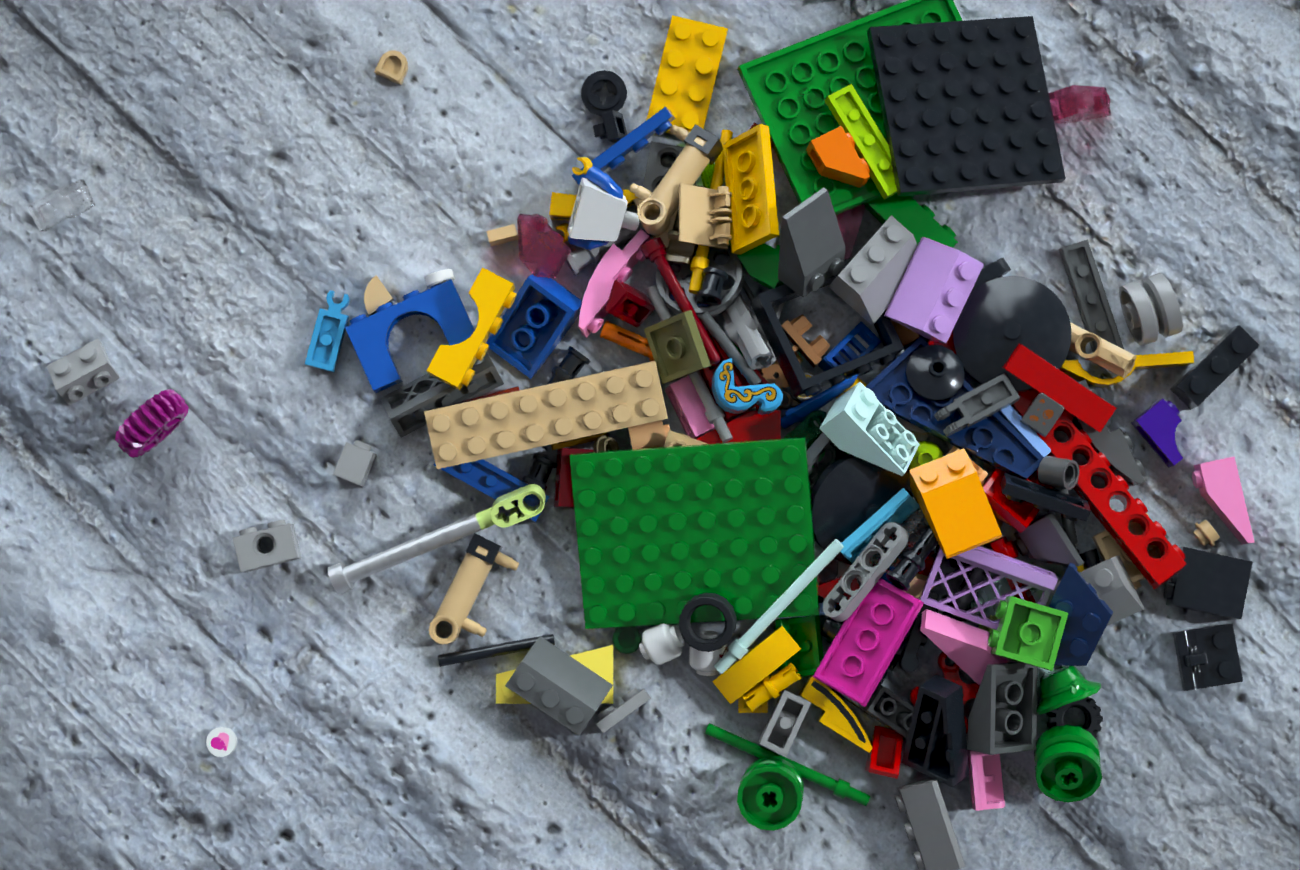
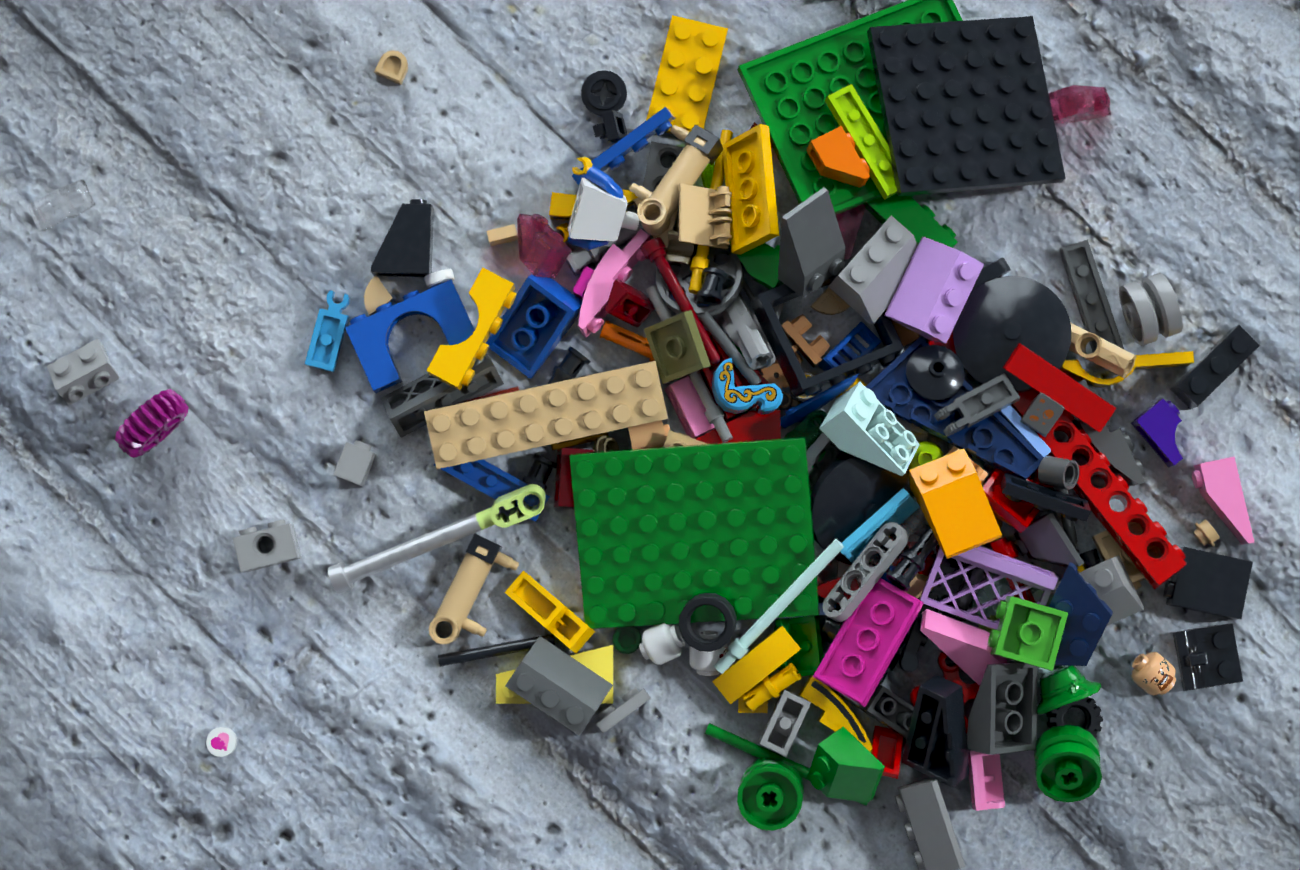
(408, 243): none -> black slope
(549, 612): none -> yellow slope
(581, 285): none -> dark pink tile
(830, 303): none -> tan tile
(845, 768): none -> green slope
(1153, 673): none -> light nougat head

